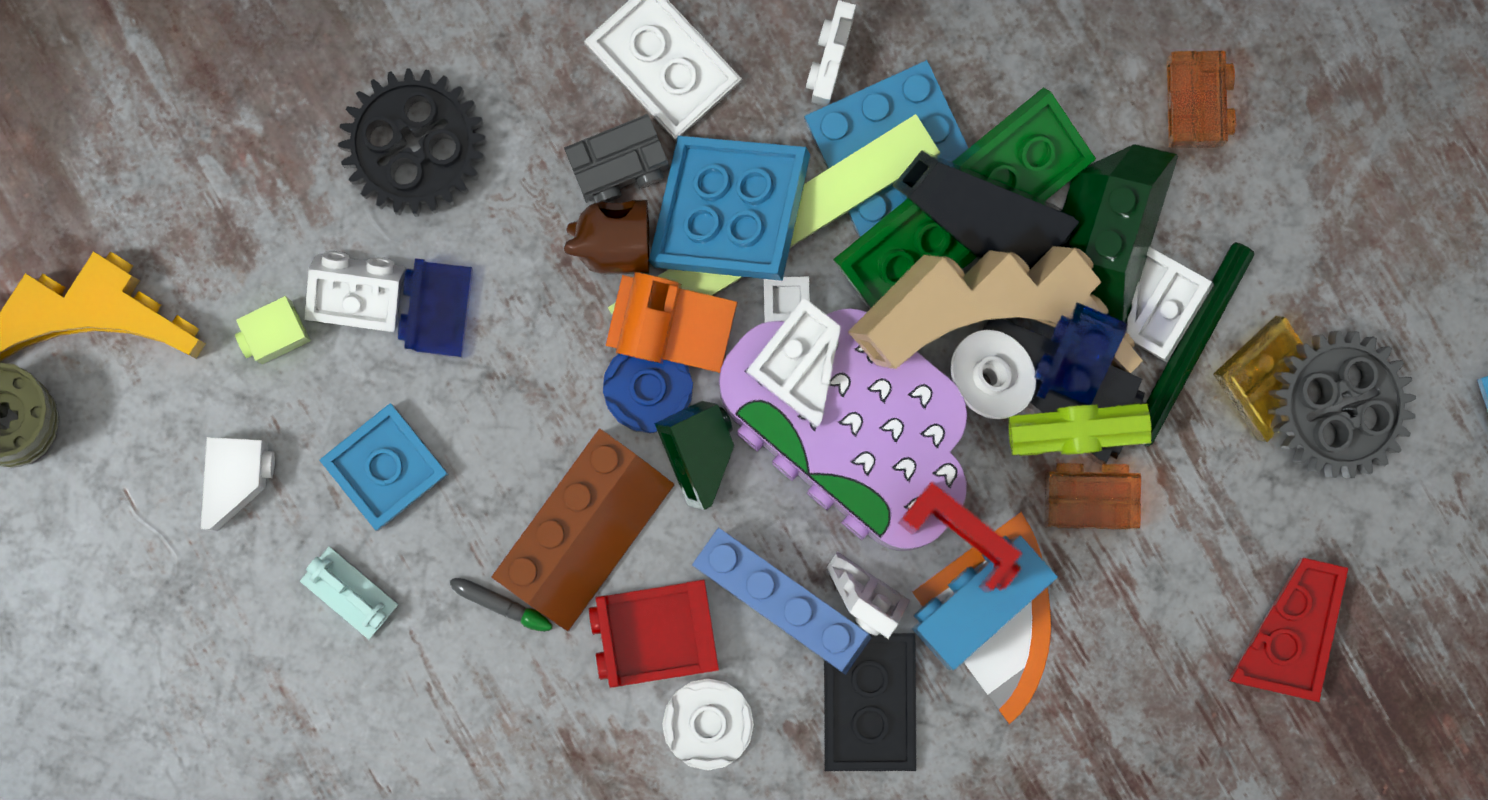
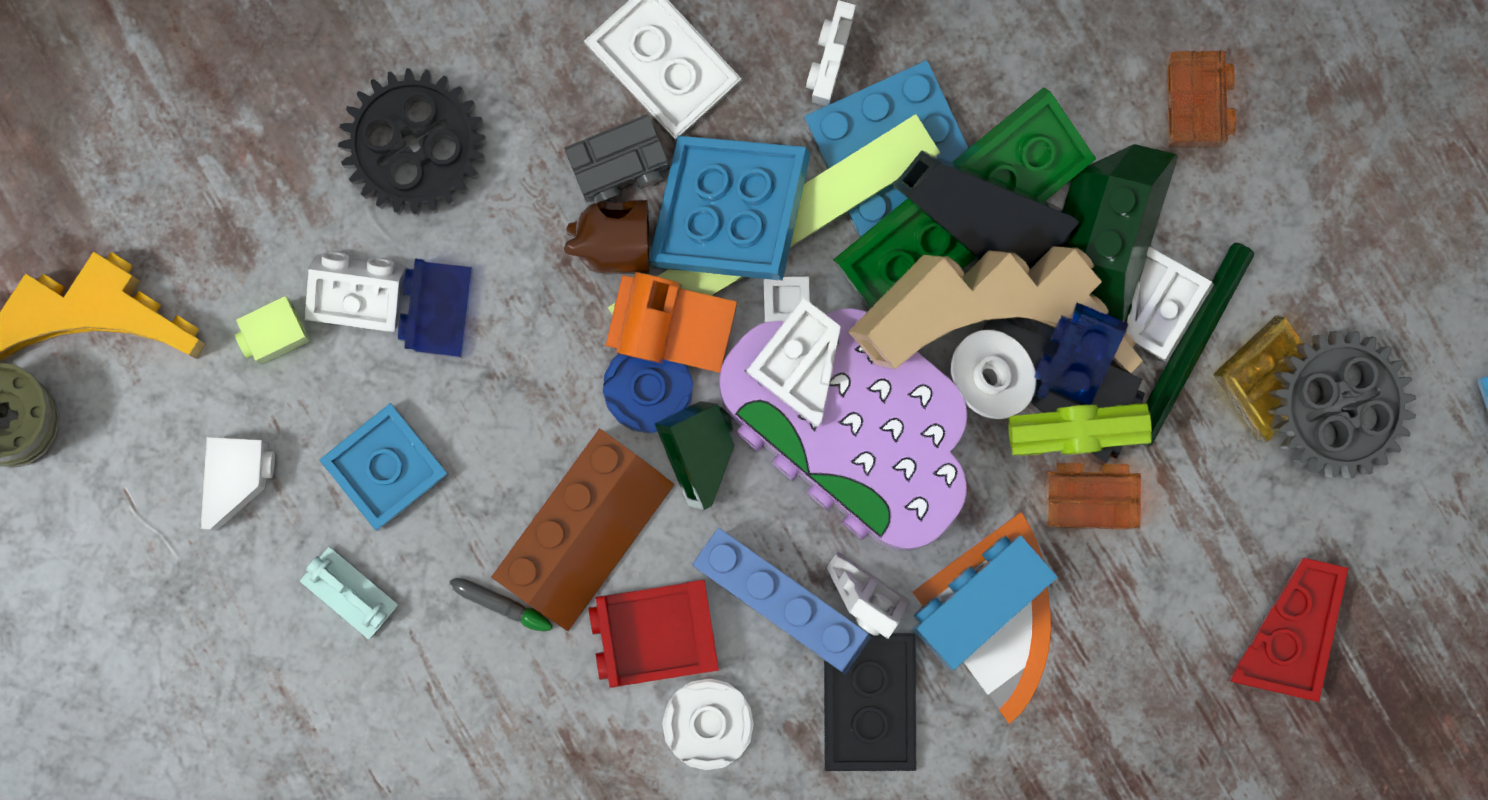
(969, 528): red panel -> none

